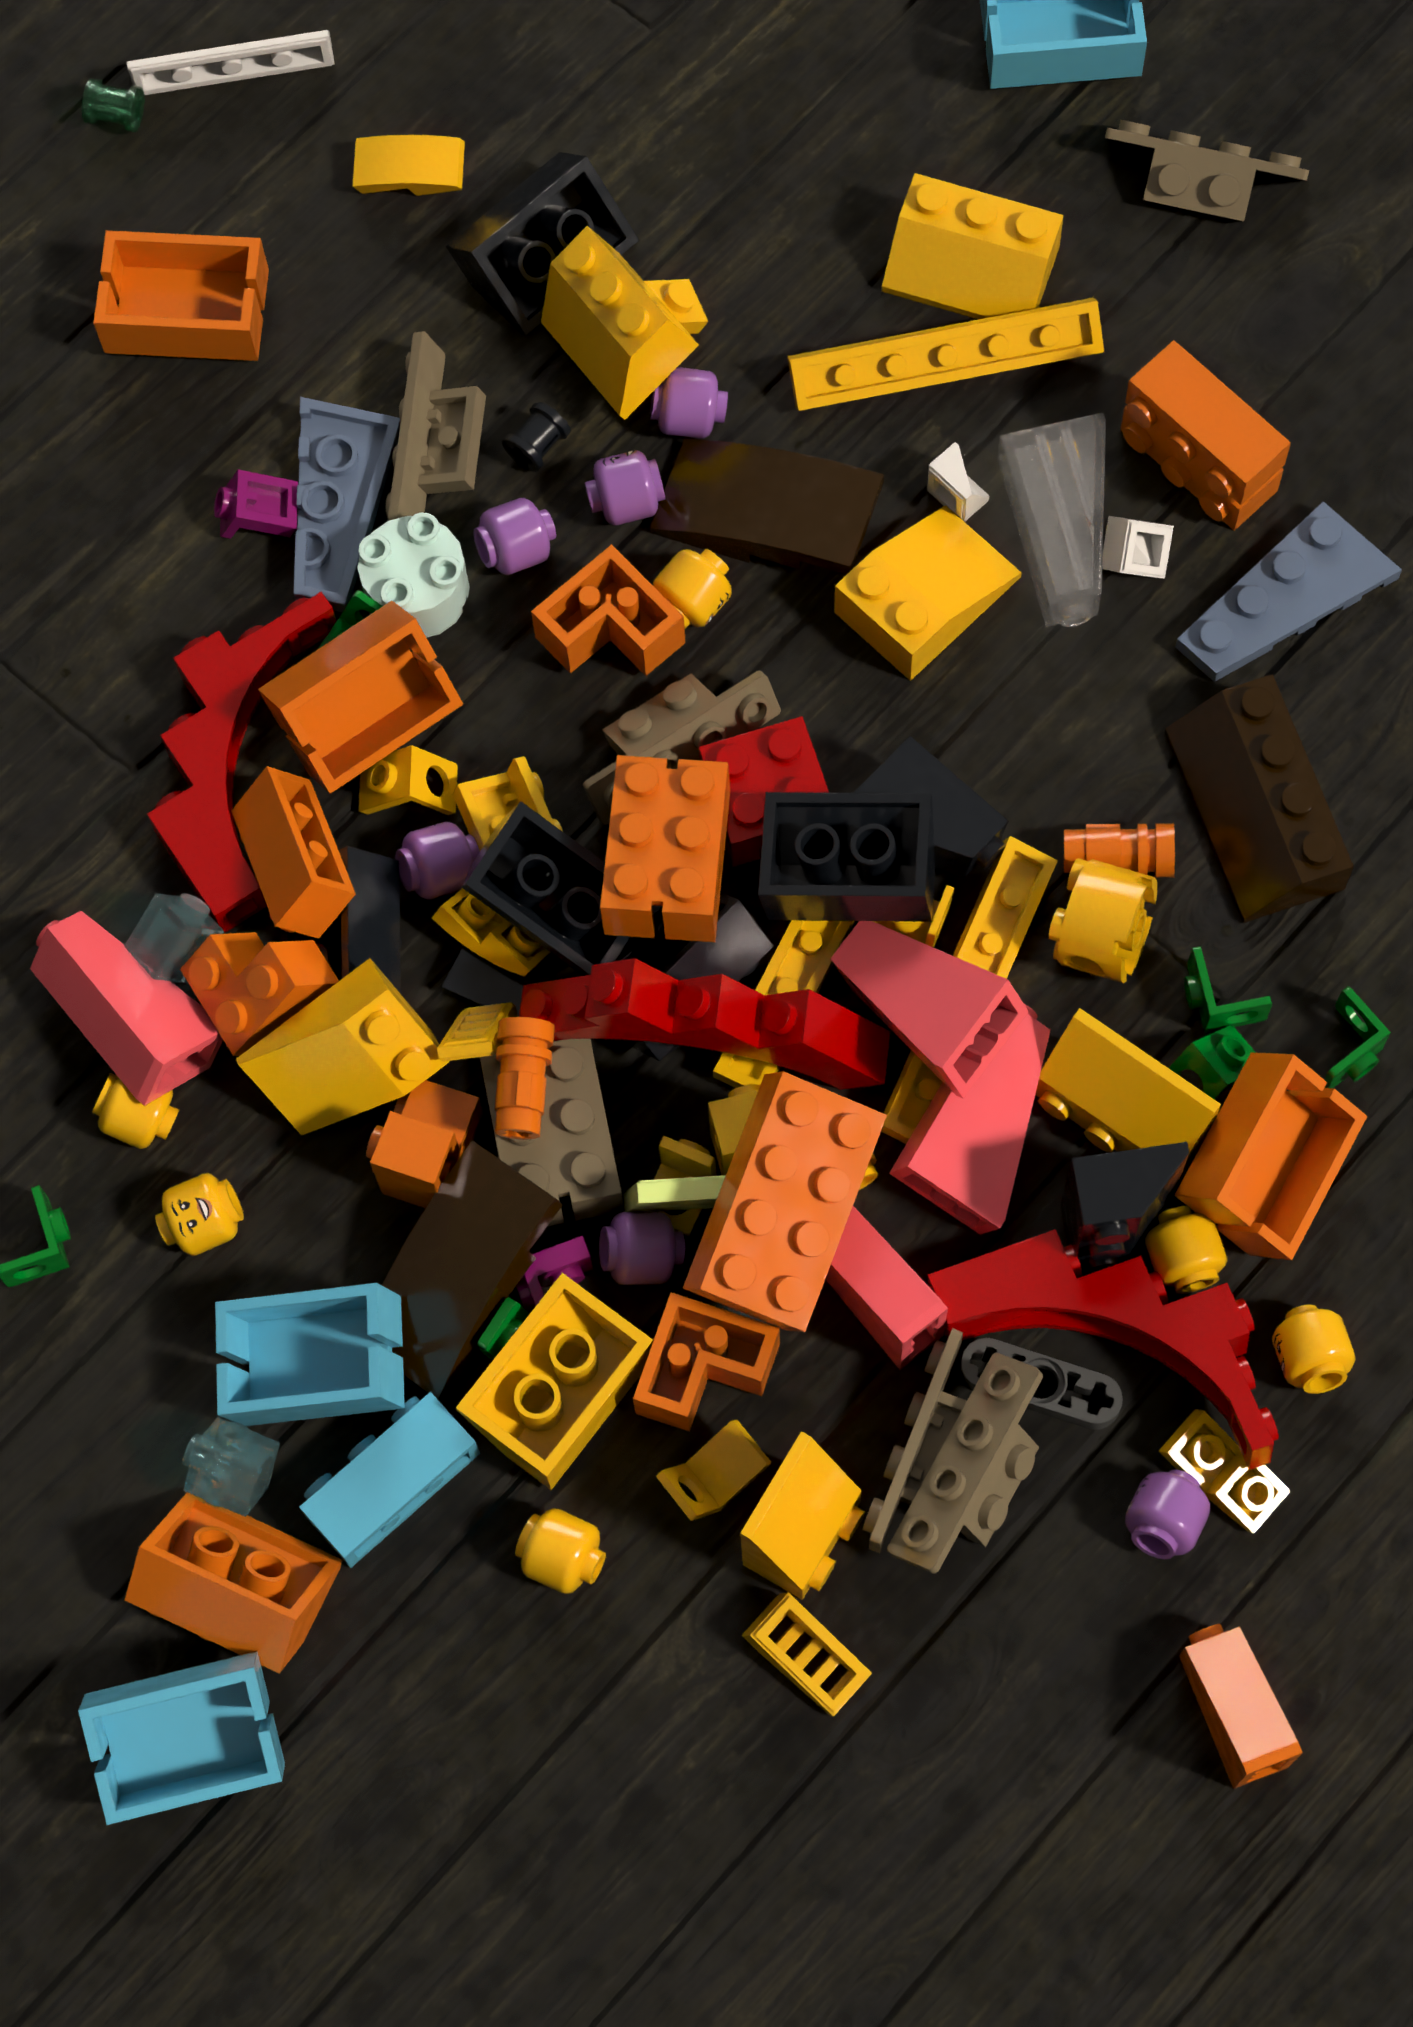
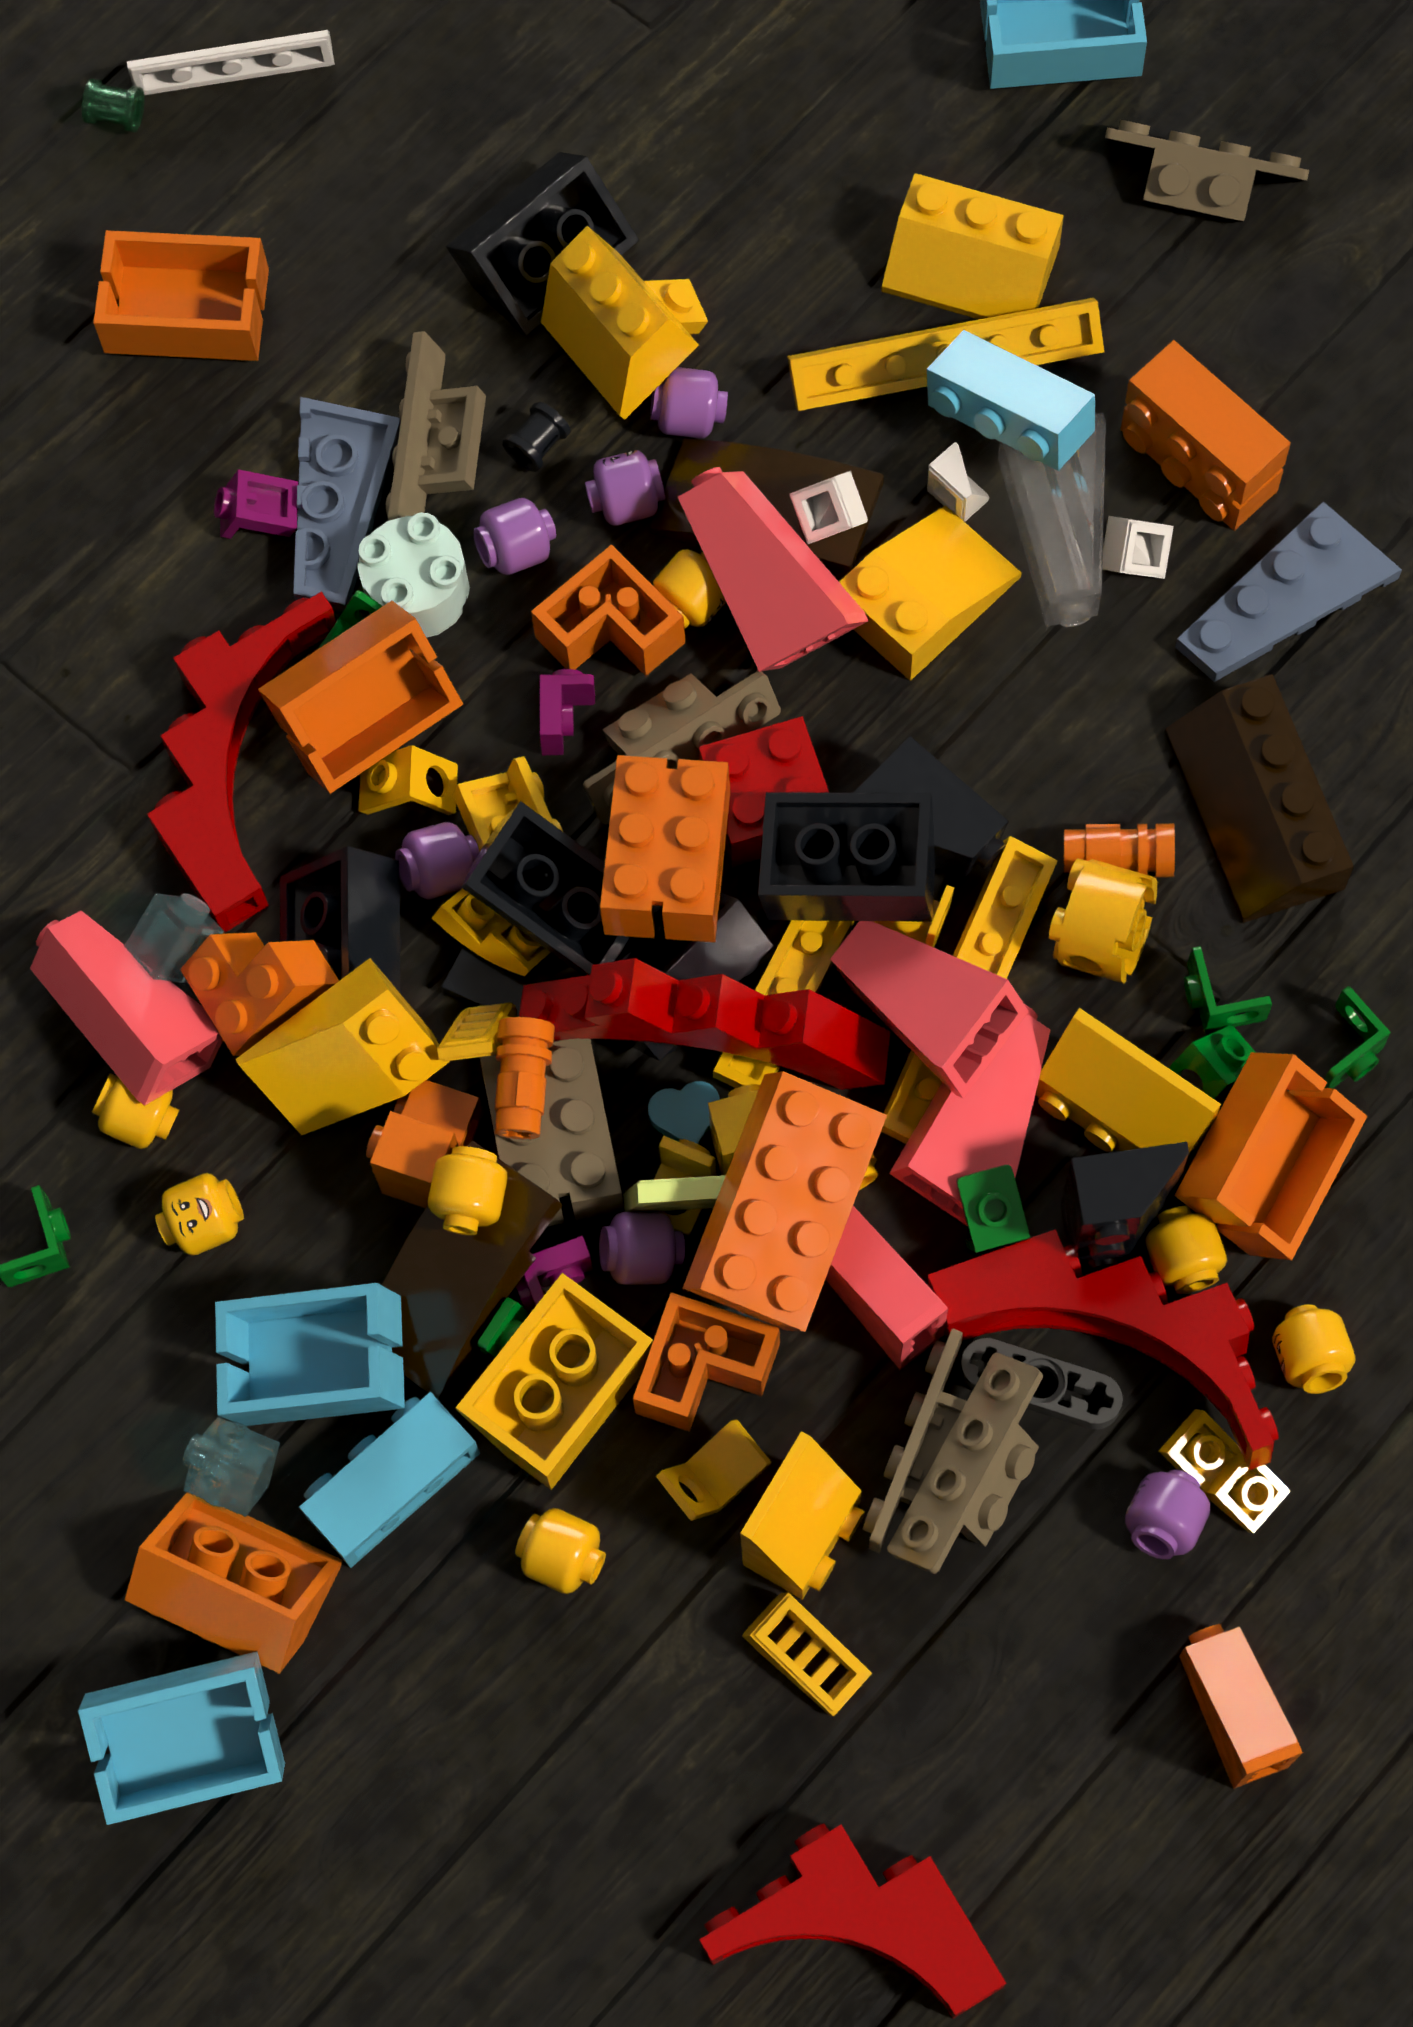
(293, 853): orange brick -> none
(408, 161): yellow slope -> none
(467, 1190): none -> yellow head
(557, 697): none -> magenta bracket
(683, 1112): none -> medium azure tile
(766, 572): none -> coral slope
(828, 507): none -> slope
(837, 1900): none -> red arch
(992, 1208): none -> green bracket
(1011, 400): none -> brick

